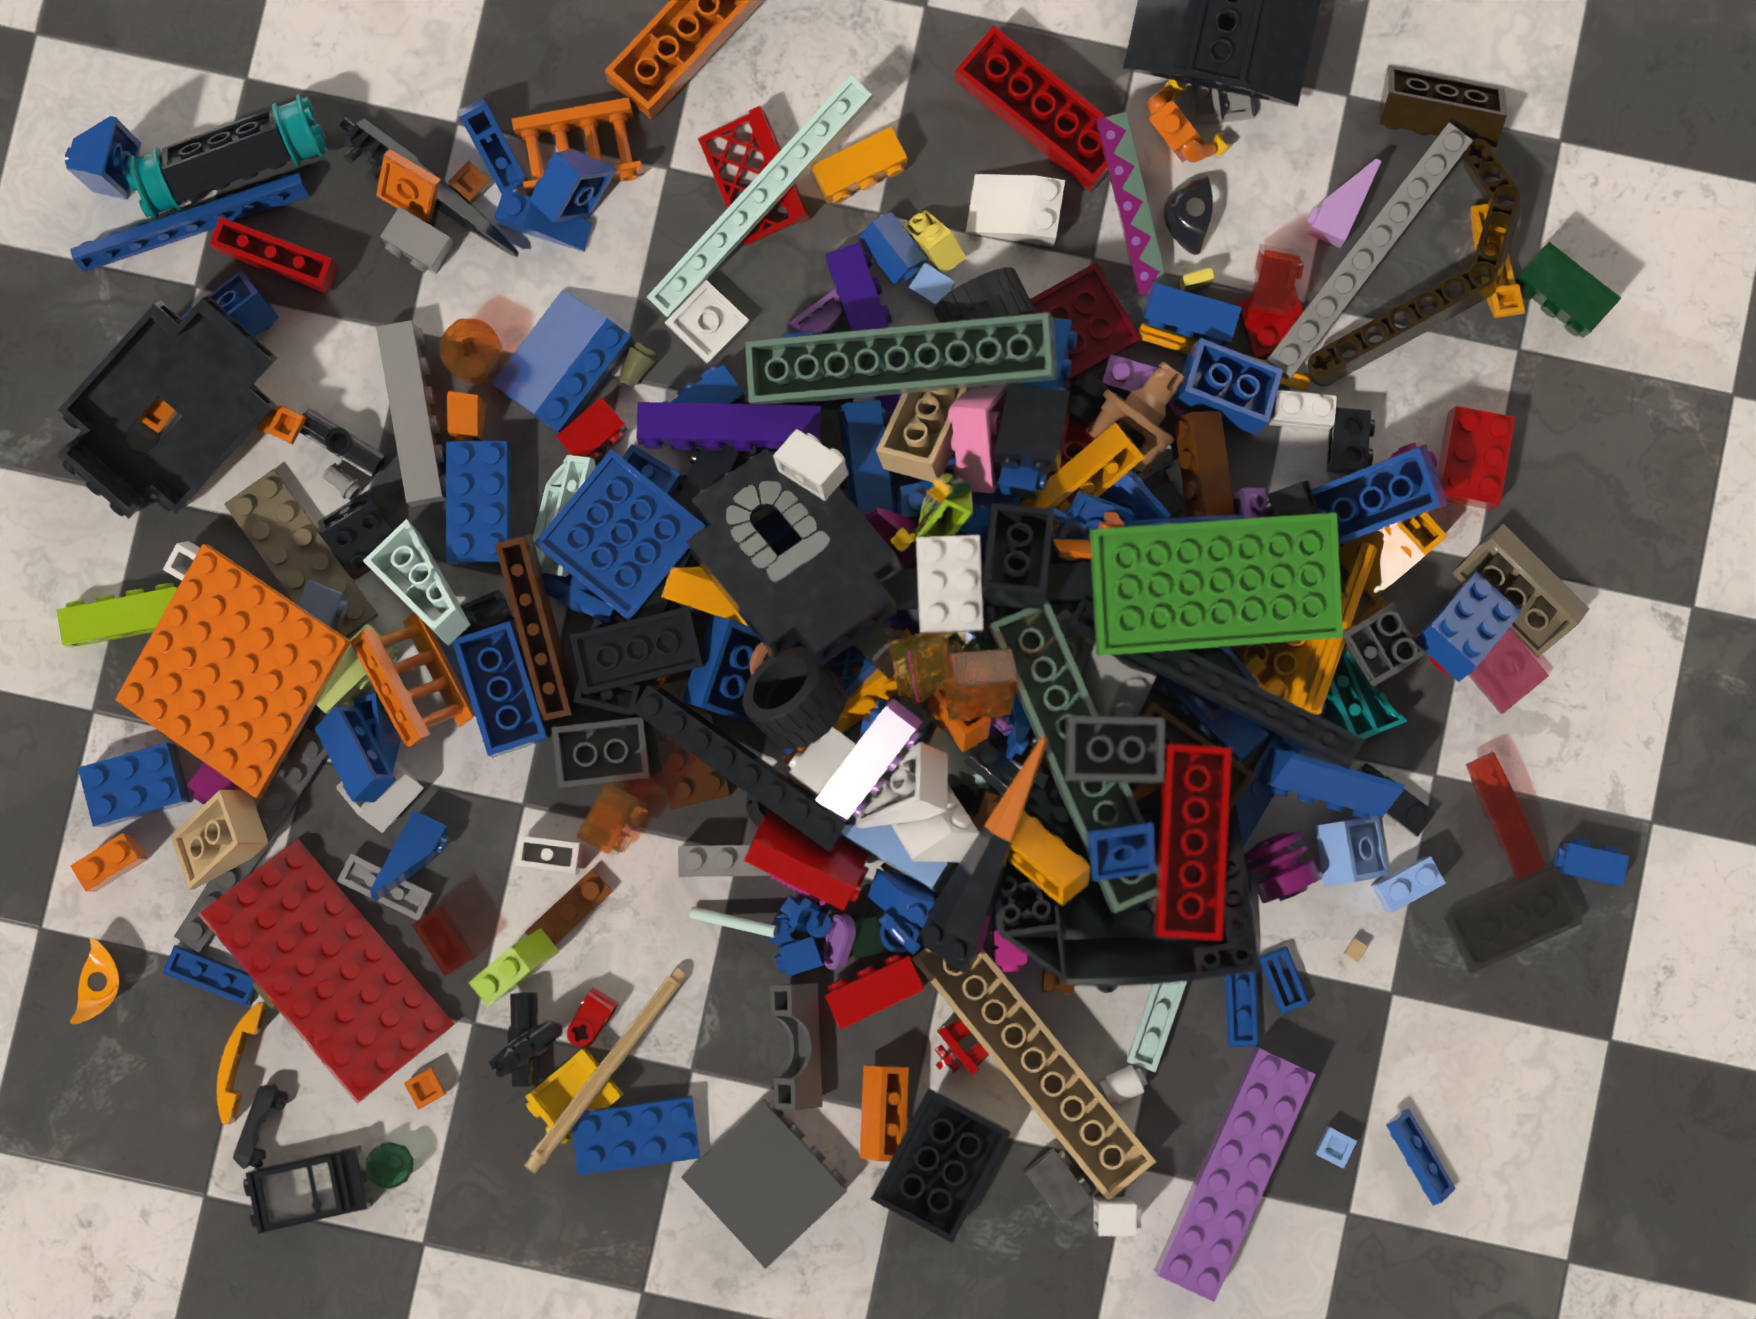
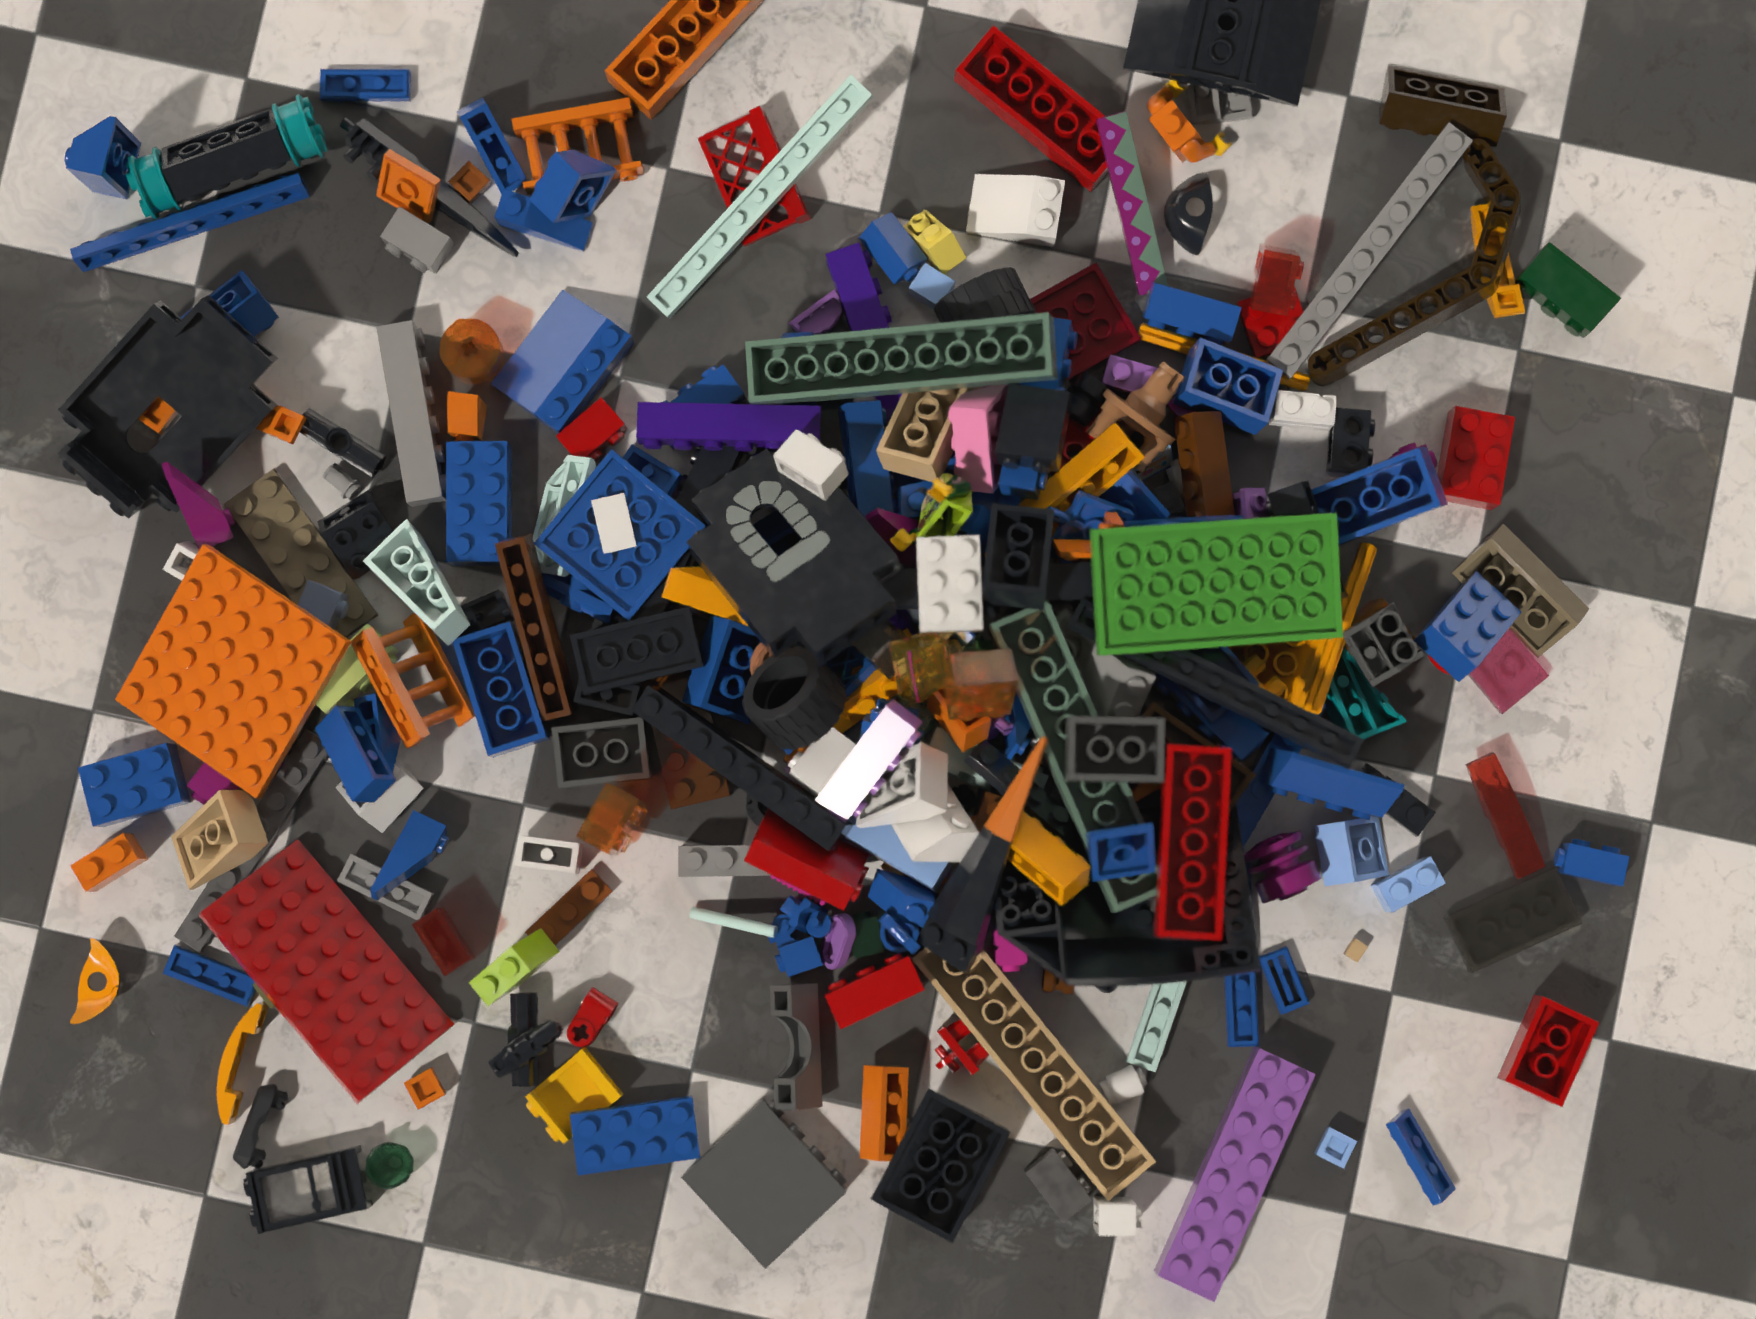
(113, 617): lime brick -> none
(200, 509): none -> magenta slope
(274, 255): red brick -> none
(365, 84): none -> blue tile
(605, 1070): tan piece -> none
(613, 523): none -> white sticker
(637, 364): olive cone -> none
(707, 322): white plate -> none
(859, 166): light orange brick -> none
(1197, 279): light yellow tile -> none
(1339, 210): lavender slope -> none
(1397, 550): light orange slope -> none
(1548, 1050): none -> red brick

